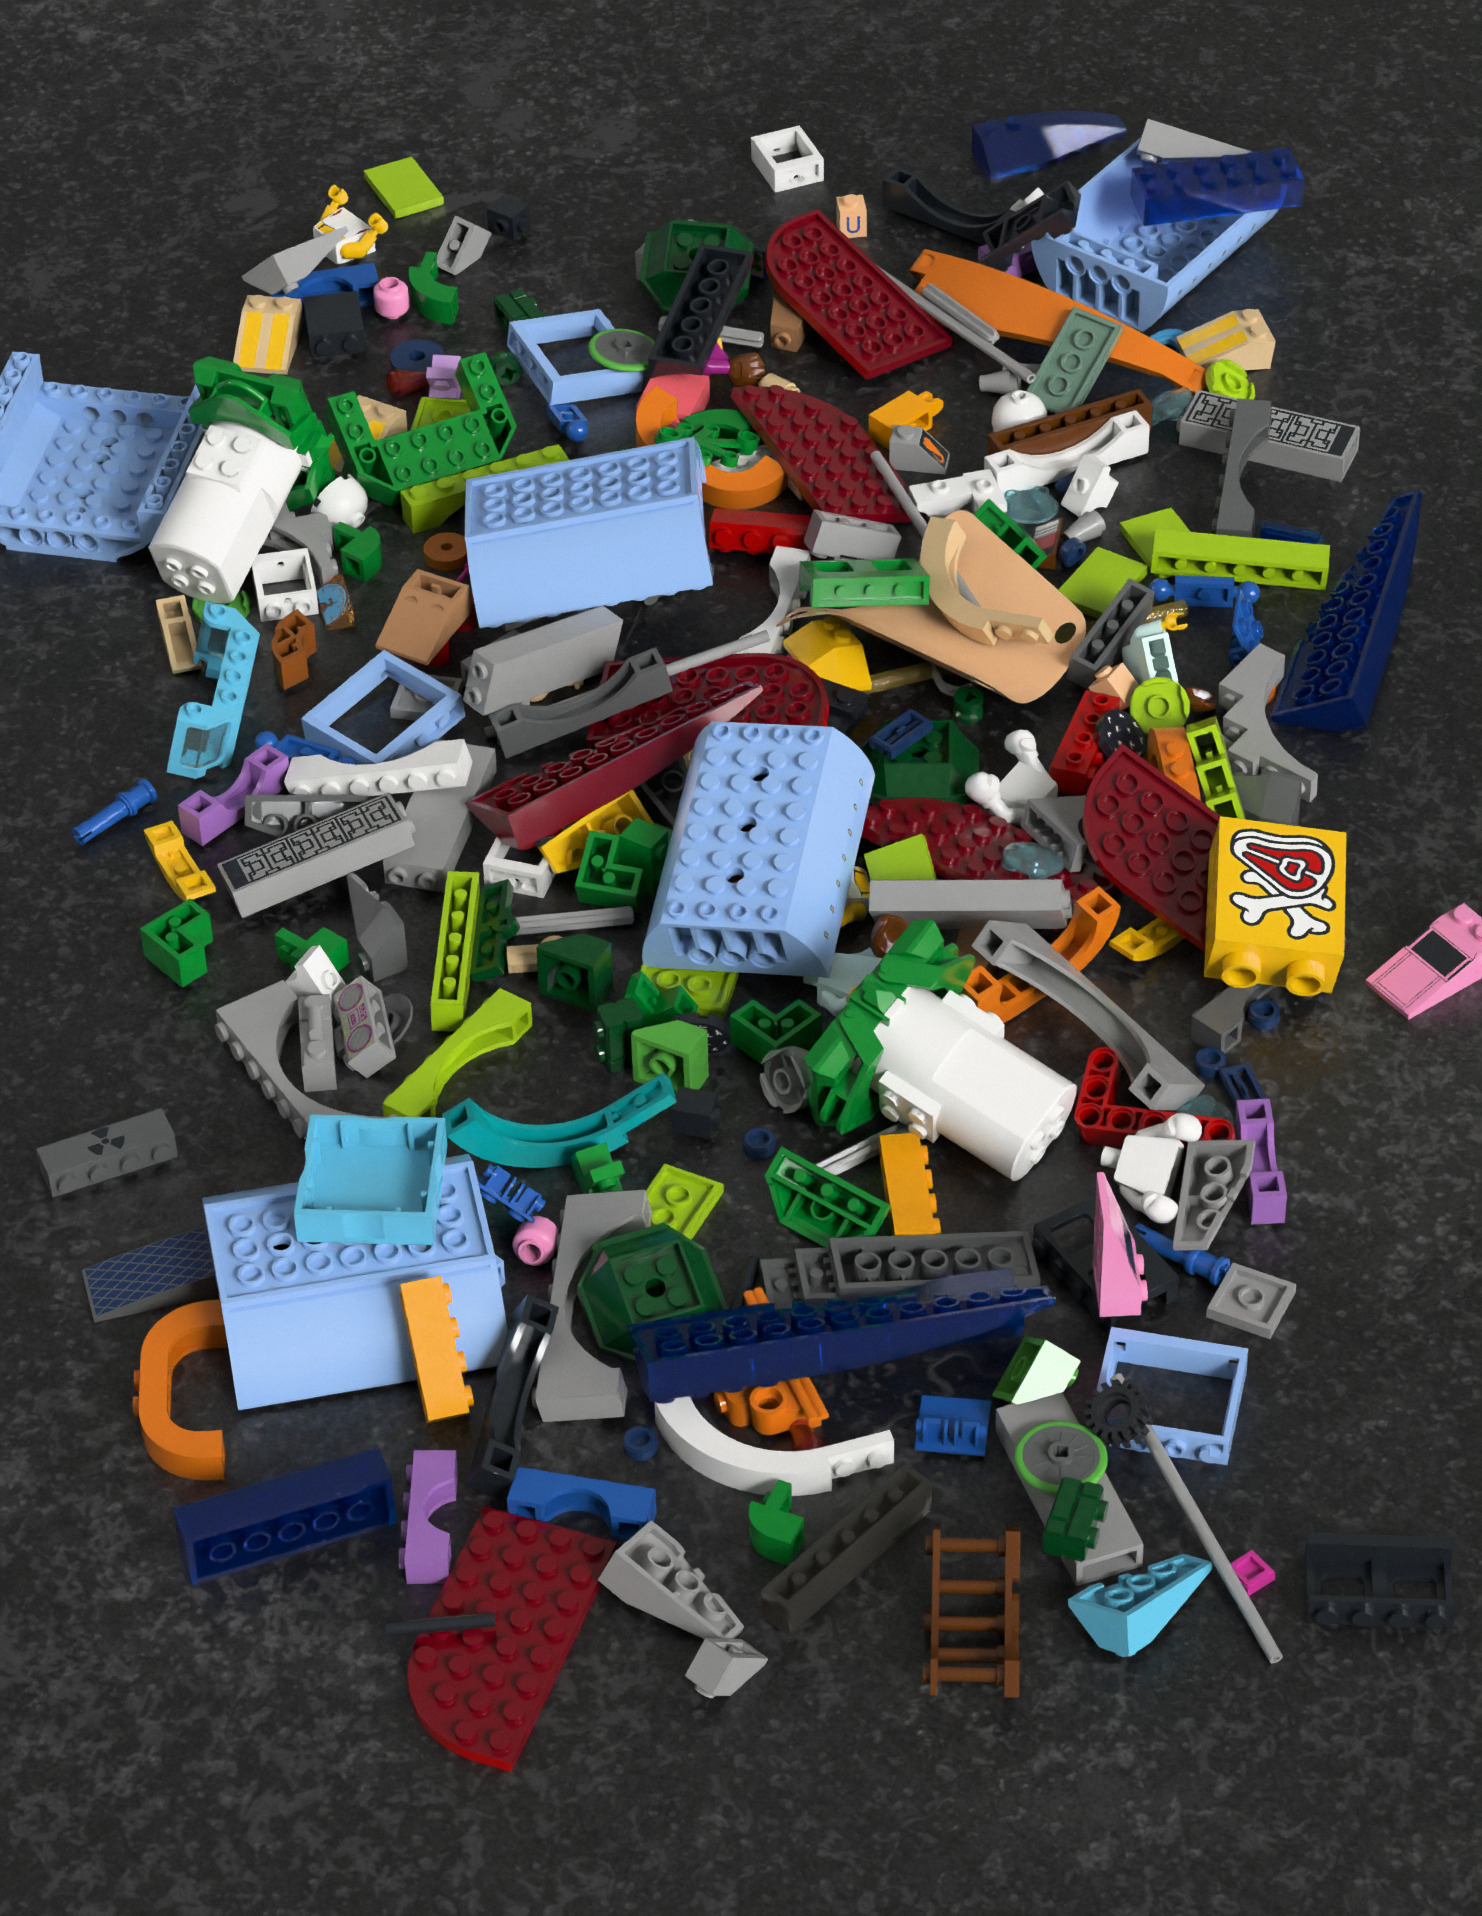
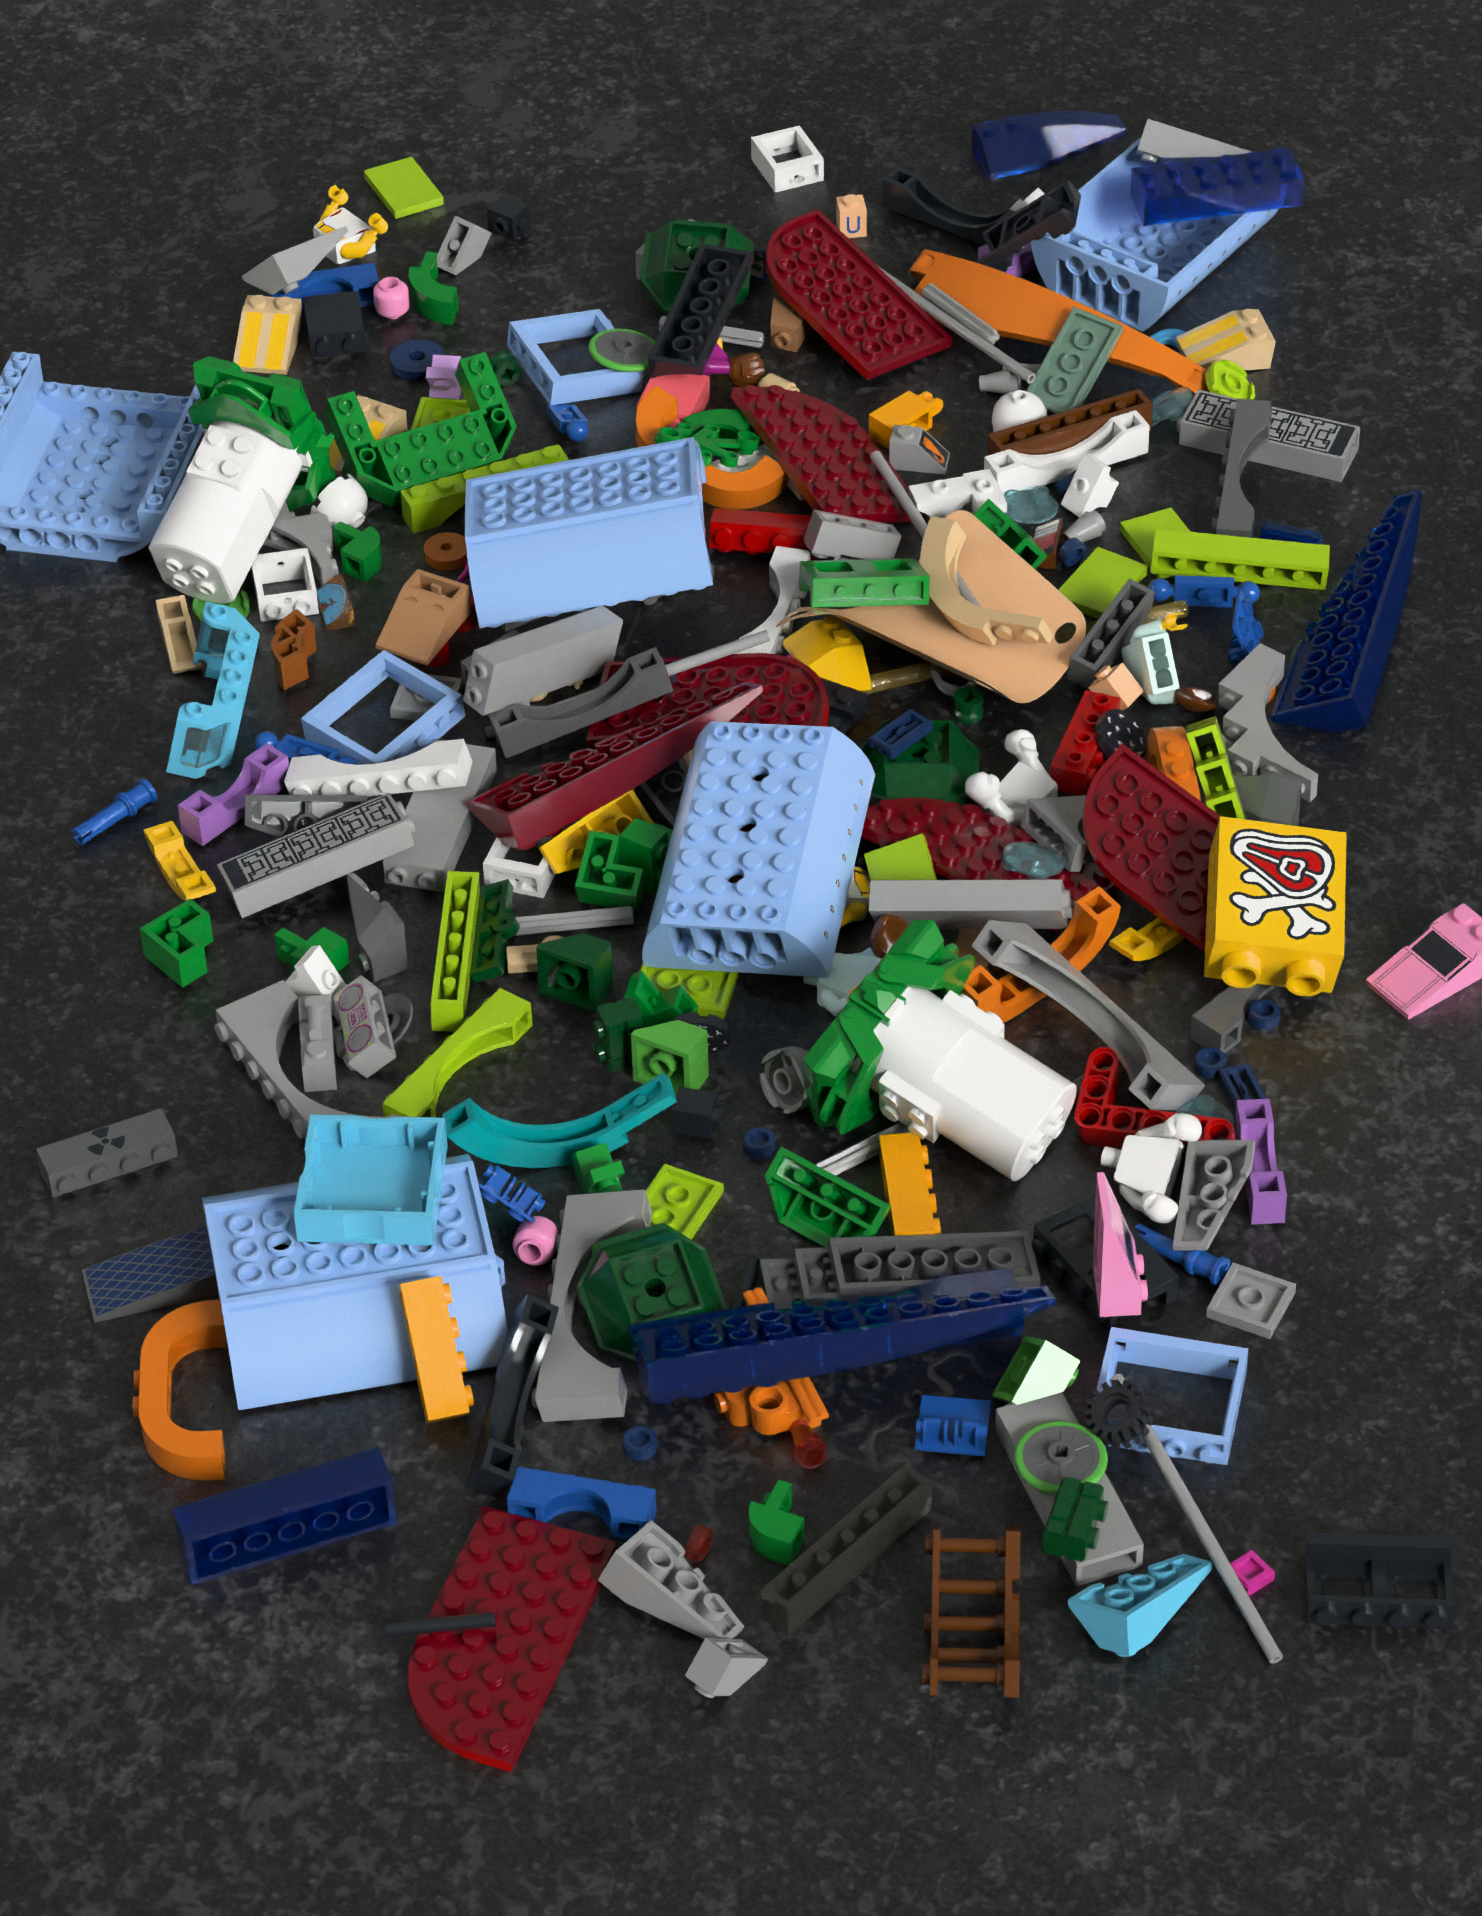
(405, 381): clear red cone -> none
(427, 1548): medium lavender arch -> none
(515, 307): dark green brick -> none
(699, 1543): none -> clear red tile
(757, 1468): white arch -> none
(761, 1031): green brick -> none
(1159, 704): lime tile -> none

